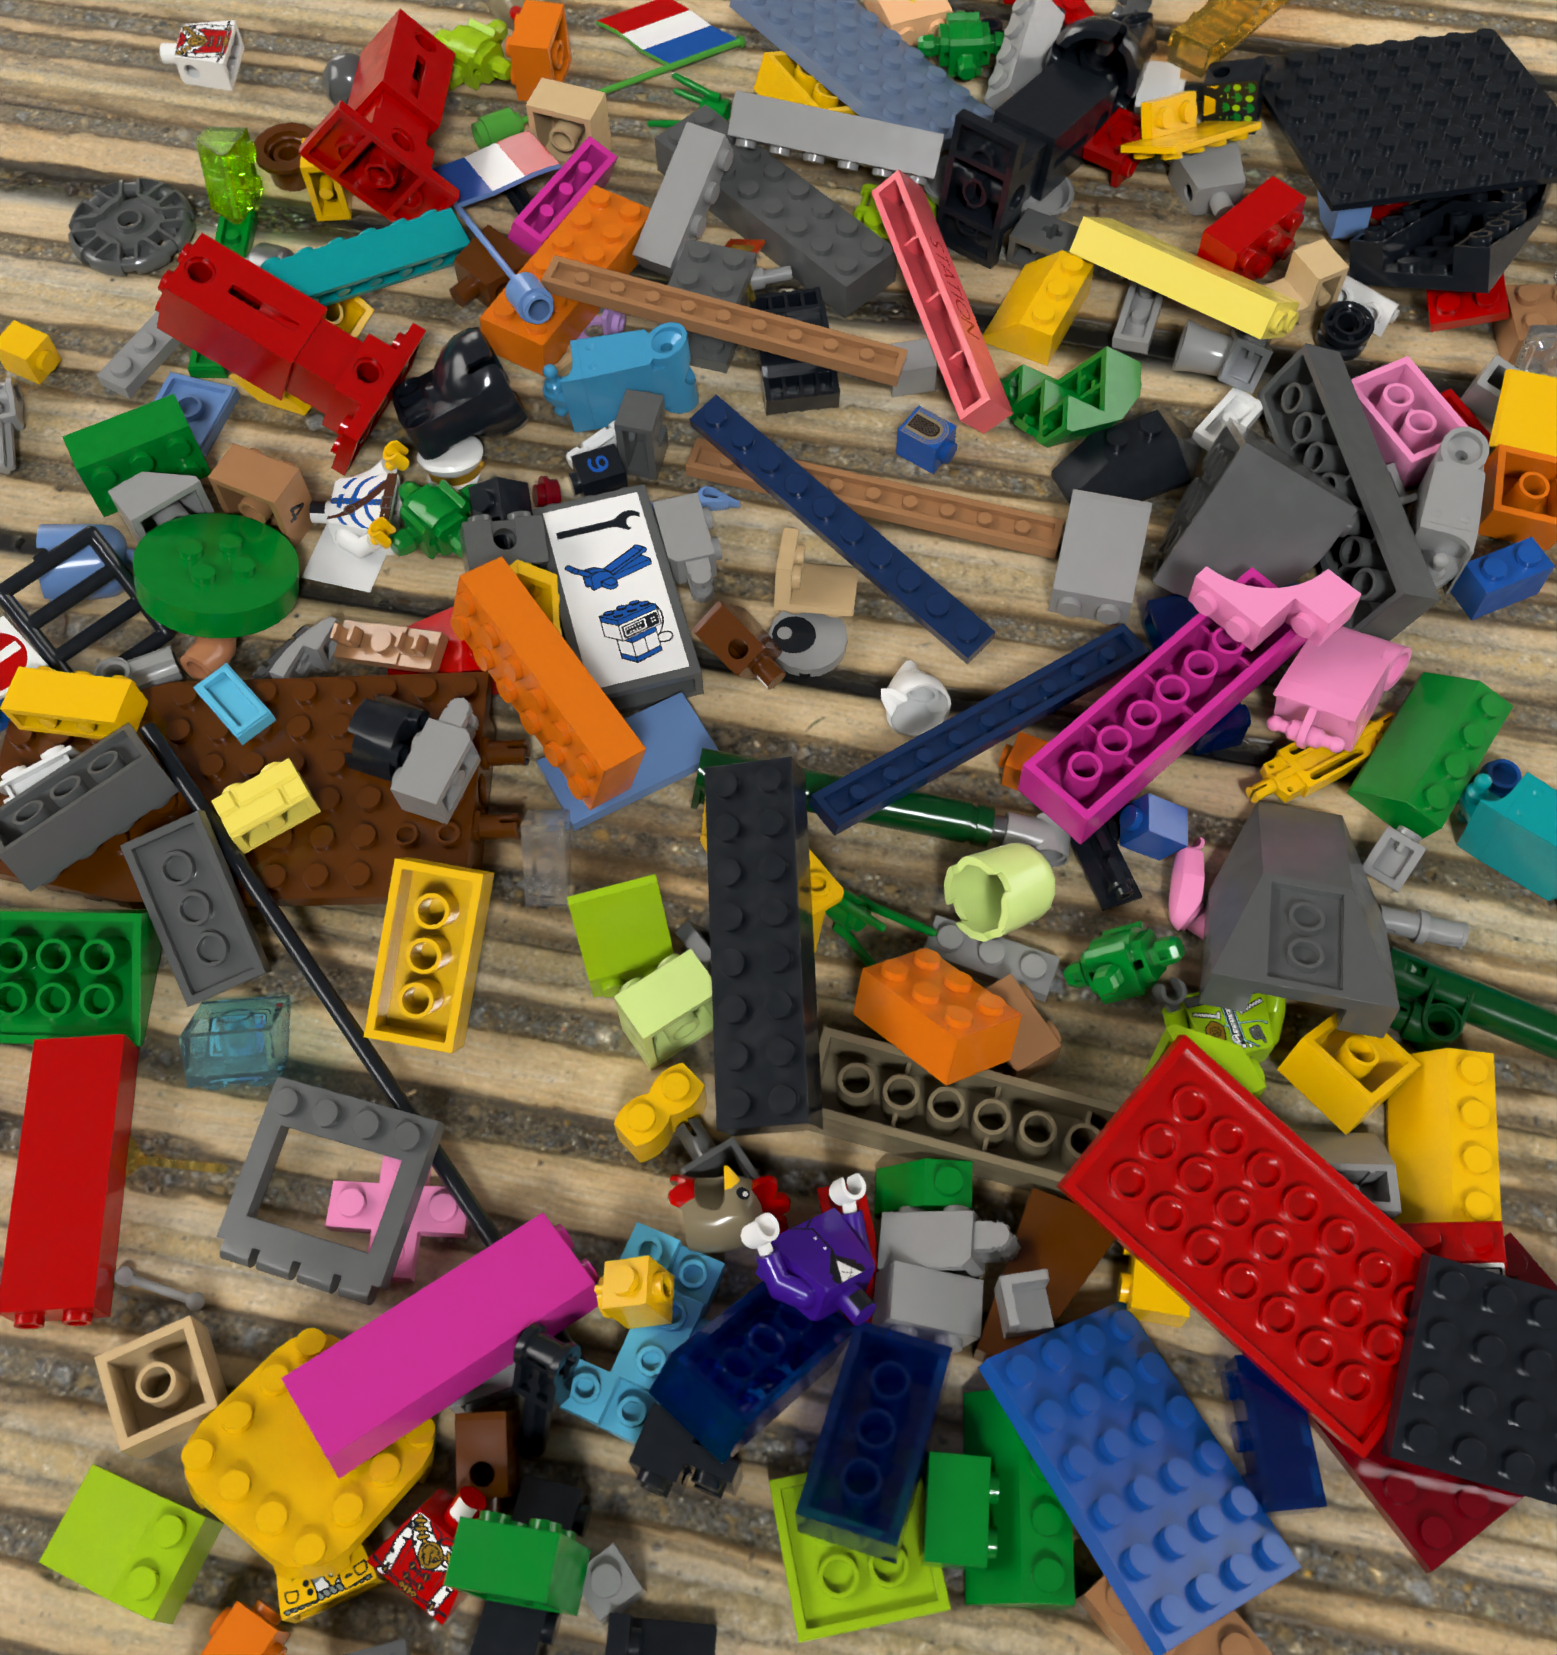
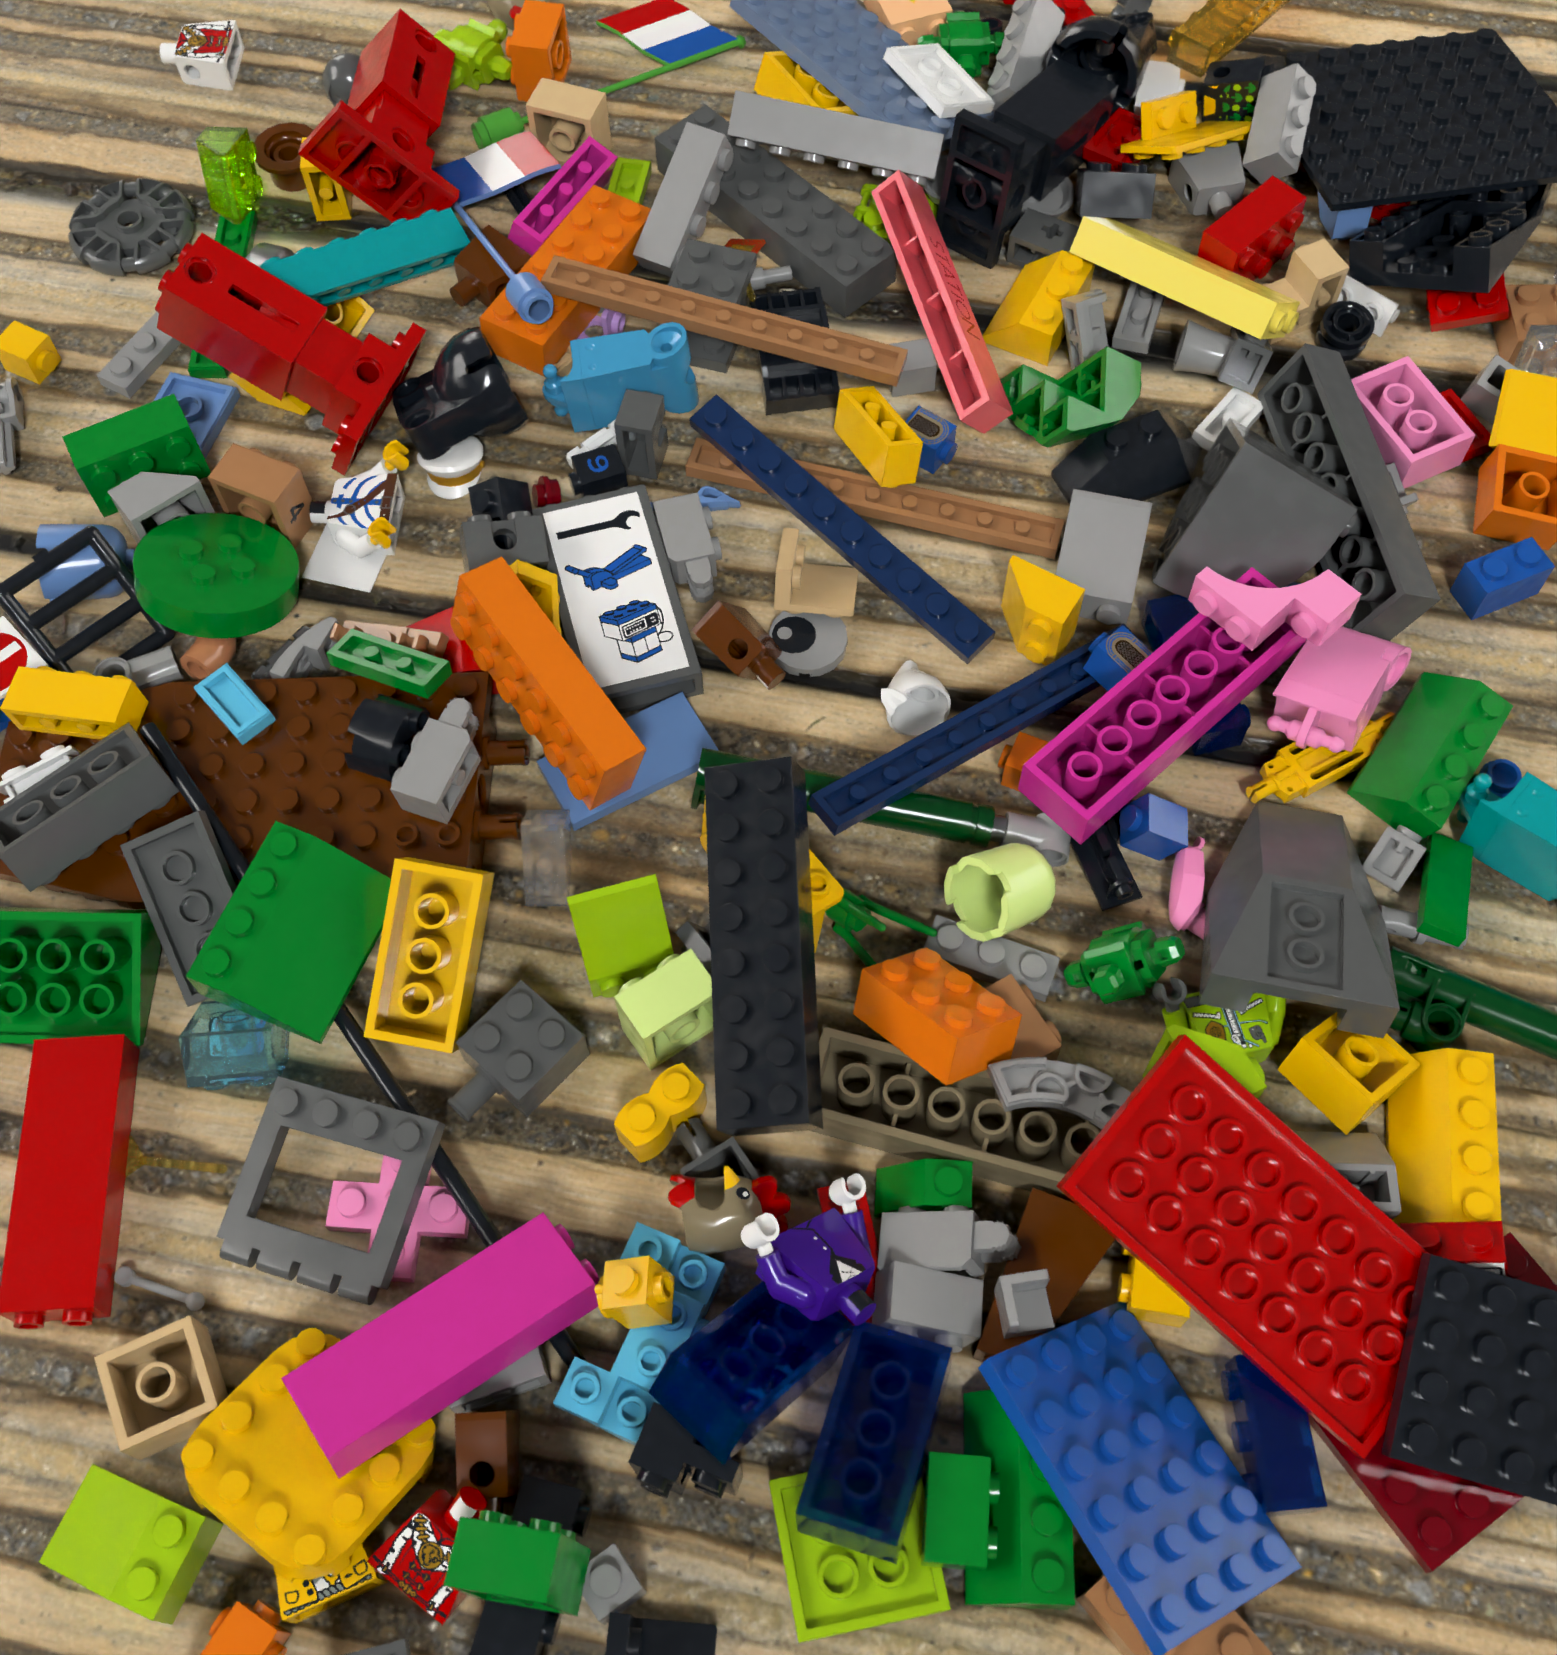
(265, 805): light yellow brick -> none
(293, 934): none -> green slope
(389, 663): none -> green plate
(431, 519): green piece -> none
(518, 1052): none -> dark grey brick
(545, 1381): black connector -> none
(631, 178): none -> lime plate
(710, 98): green plant -> none
(878, 436): none -> yellow brick
(938, 80): none -> white tile
(1040, 610): none -> yellow slope
(1057, 1085): none -> light grey tile
(1084, 325): none -> light grey hinge
(1114, 191): none -> black brick
(1115, 656): none -> blue brick
(1279, 123): none -> light grey brick
(1445, 889): none -> green tile
(1450, 505): light grey piece -> none

